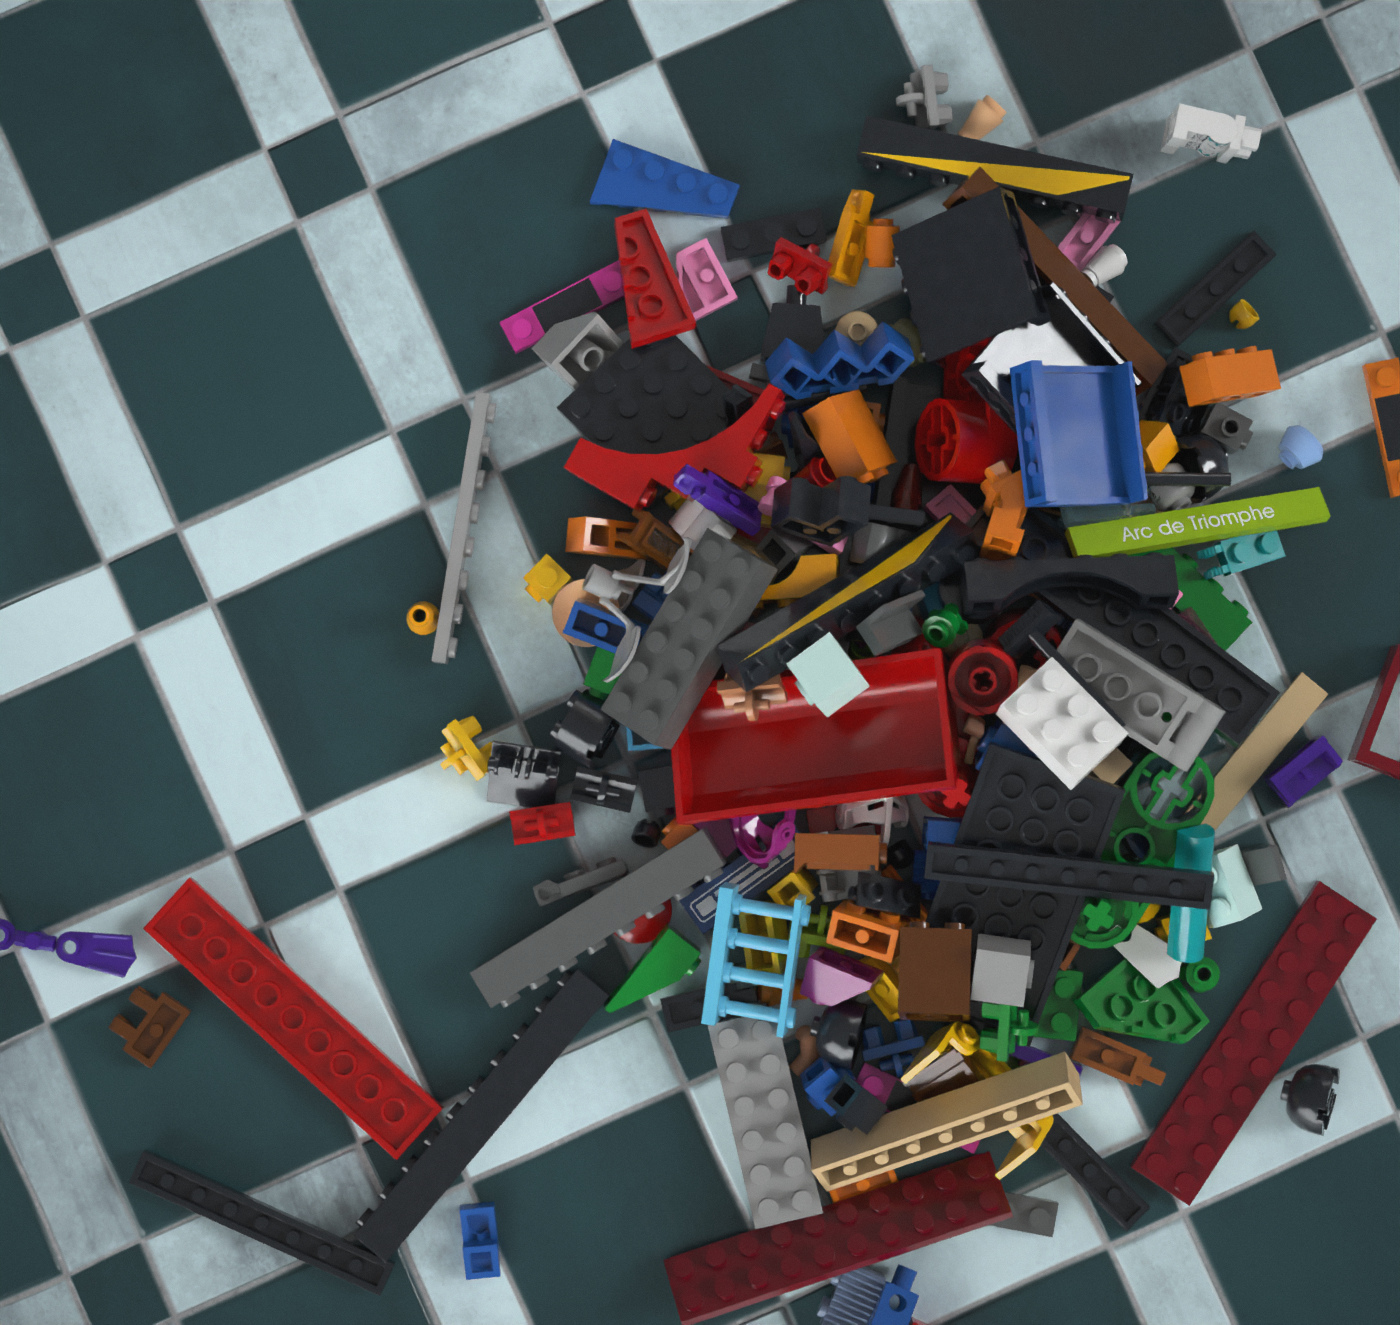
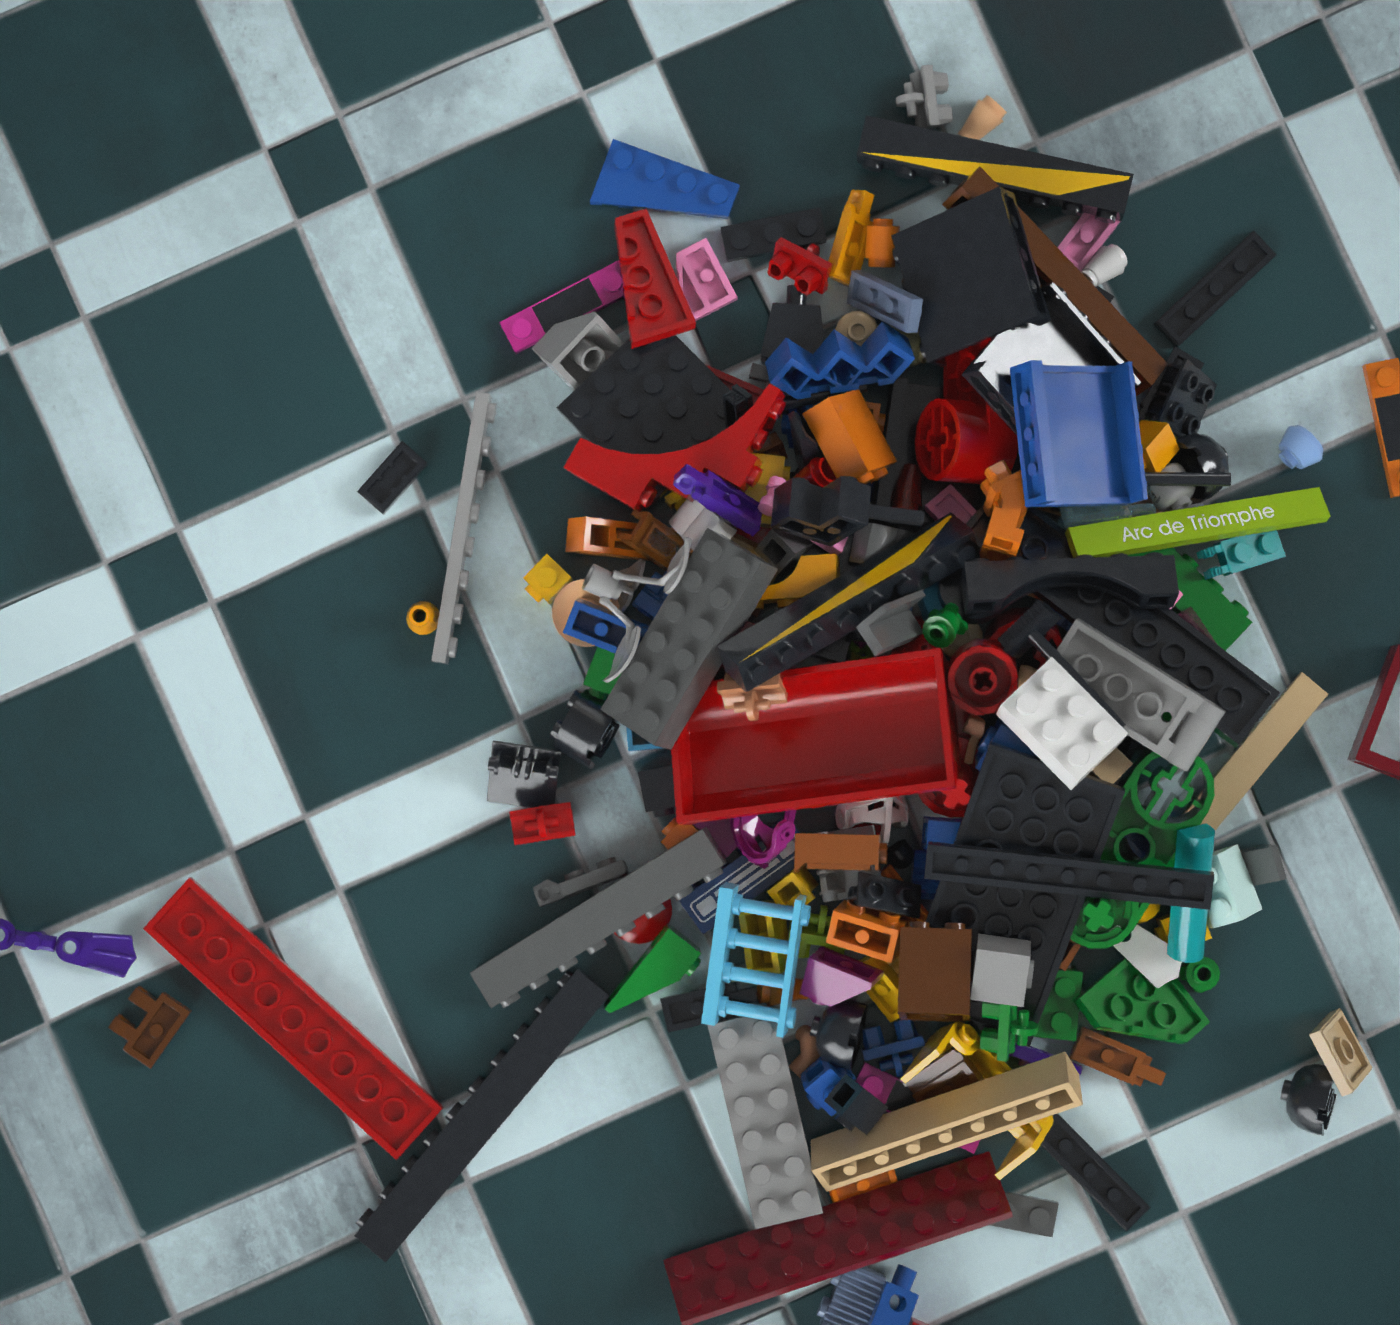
(261, 1222): black plate -> none
(392, 477): none -> black plate
(462, 751): yellow hips -> none
(480, 1240): blue slope -> none
(603, 789): black hips -> none
(646, 834): black hinge -> none
(821, 819): red tile -> none
(827, 675): light aqua head -> none
(884, 301): none -> sand blue plate
(1209, 133): white hips -> none
(1227, 428): dark grey brick -> none
(1229, 376): orange brick -> none
(1244, 314): yellow hinge -> none
(1253, 1042): dark red plate -> none
(1303, 770): dark purple hinge -> none
(1341, 1052): none -> tan tile

